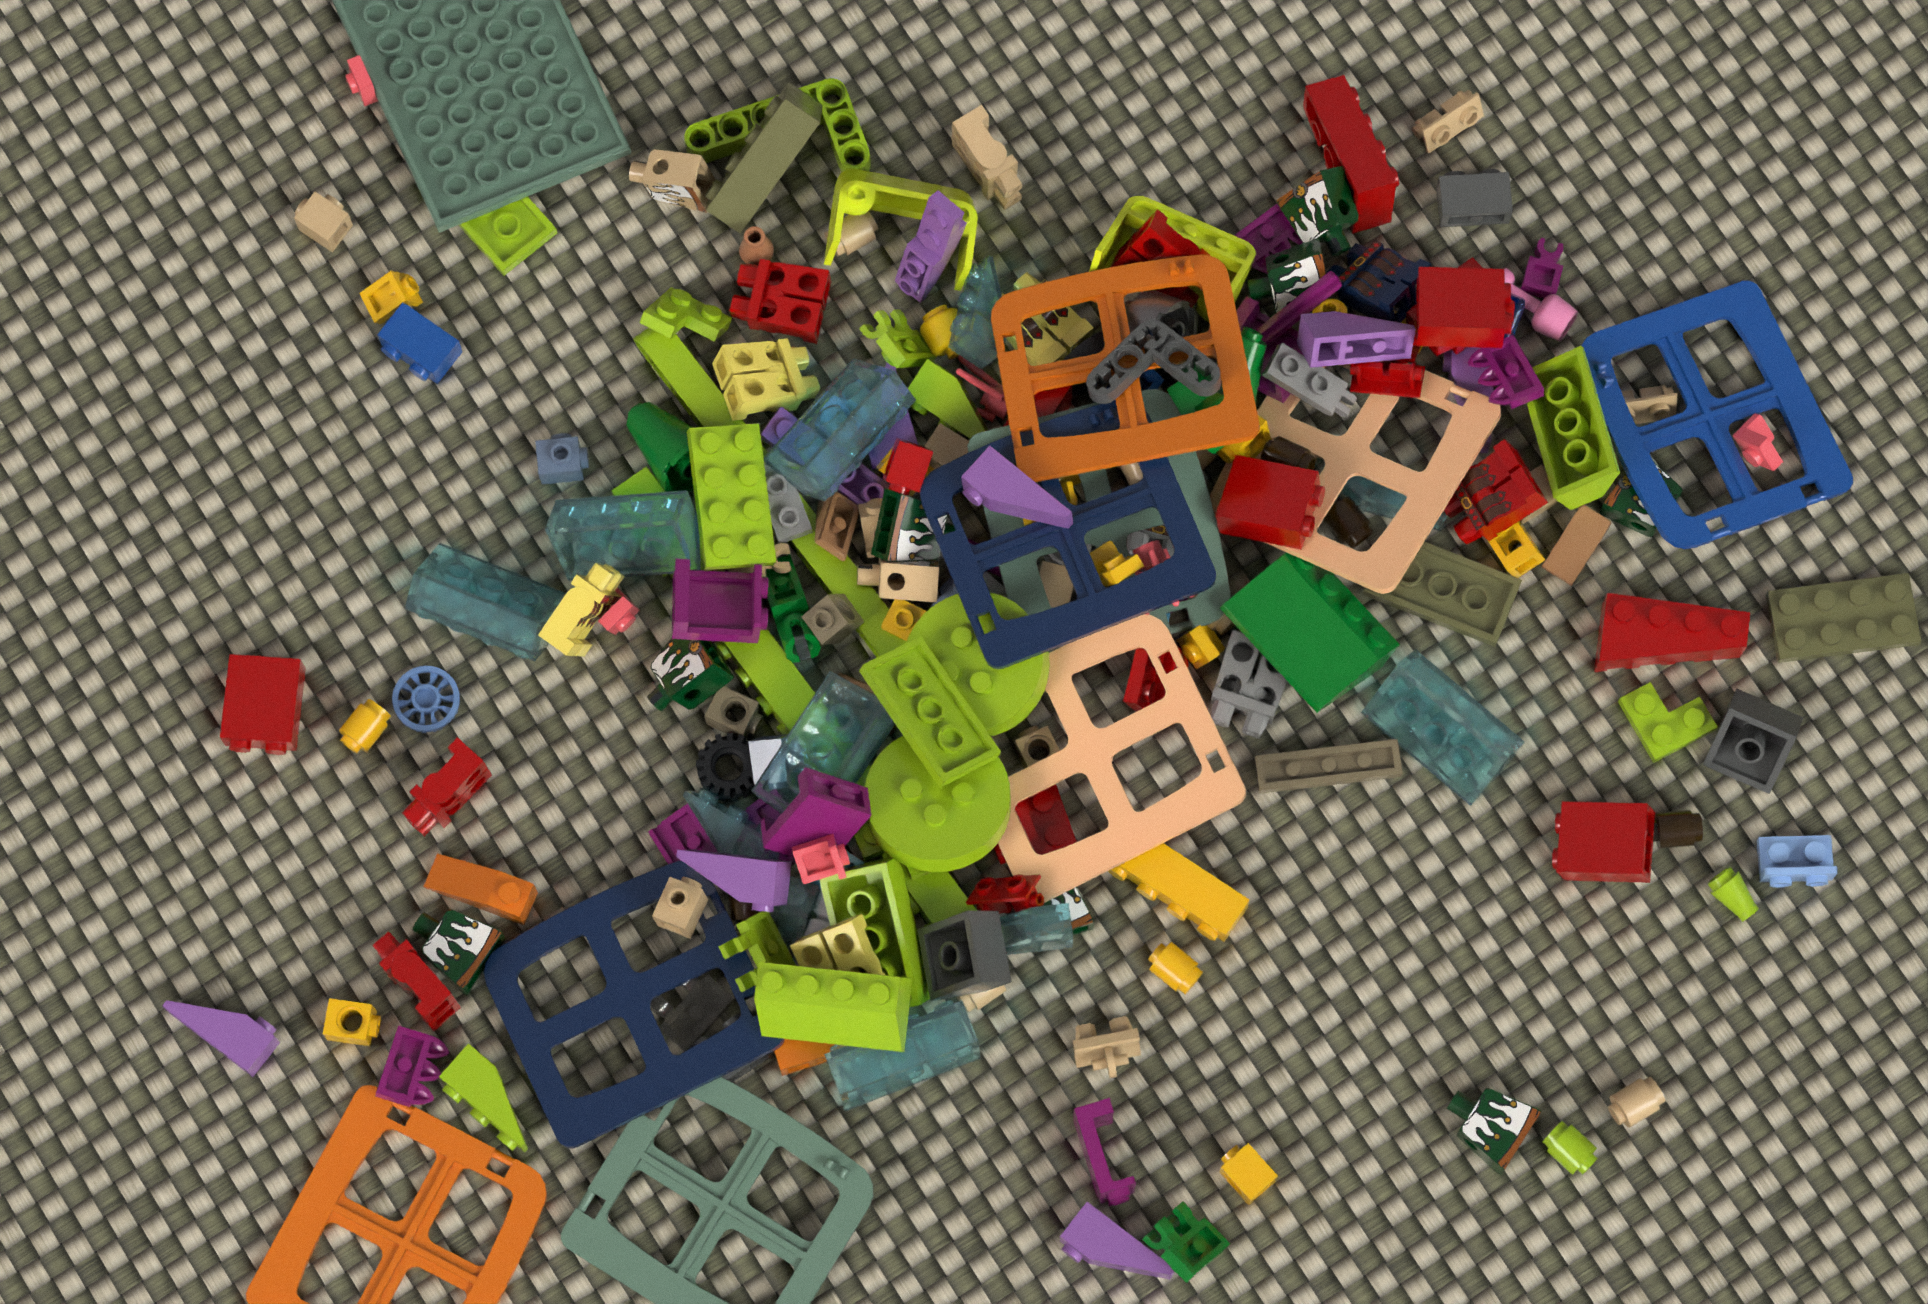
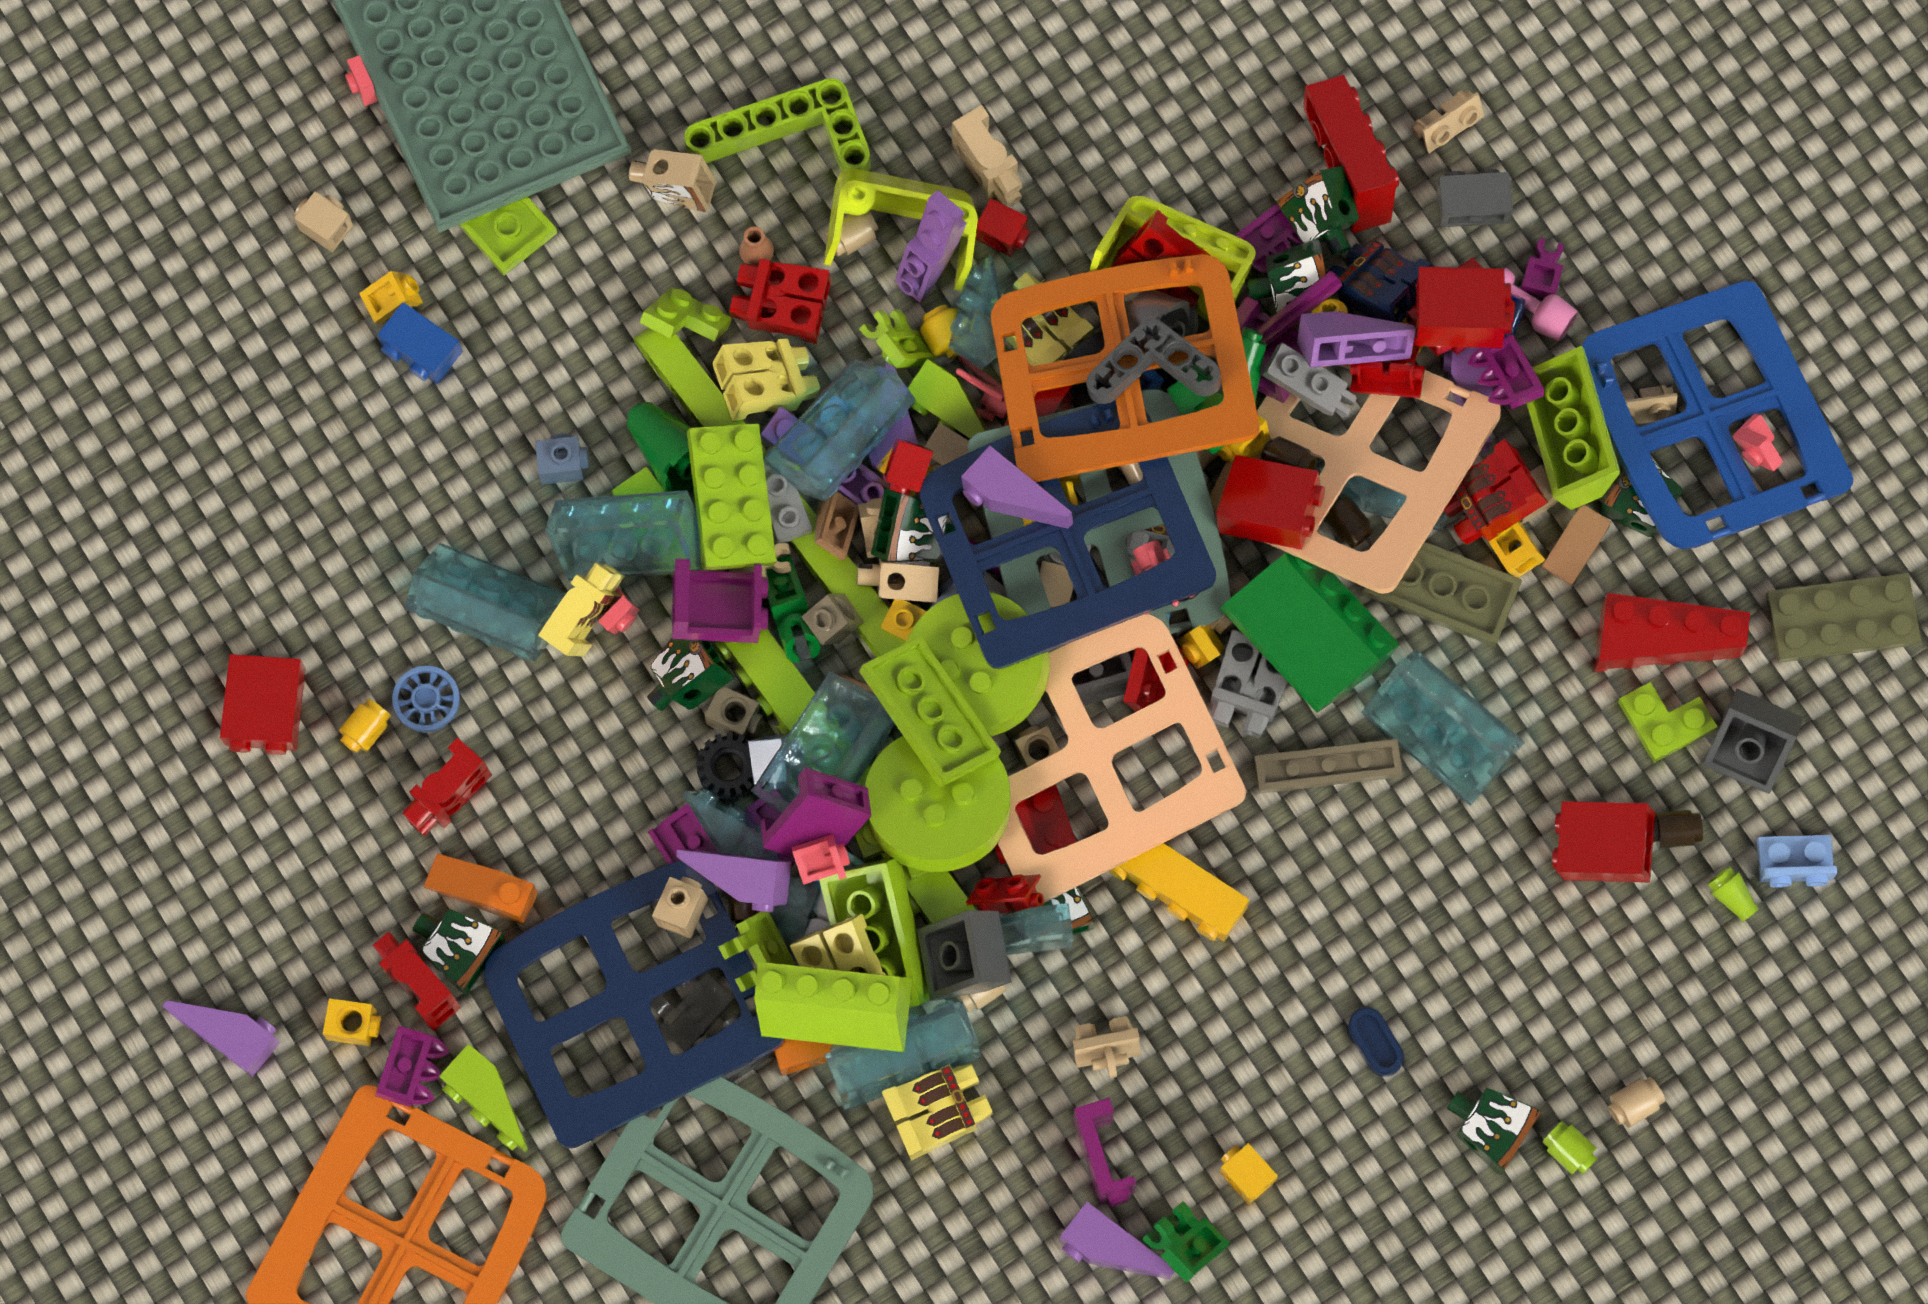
(765, 157): olive wedge -> none
(942, 1098): none -> light yellow hips
(1002, 228): none -> red brick
(1103, 679): none -> dark grey brick
(1112, 565): yellow bracket -> none
(1174, 967): yellow brick -> none
(1375, 1042): none -> dark blue tile

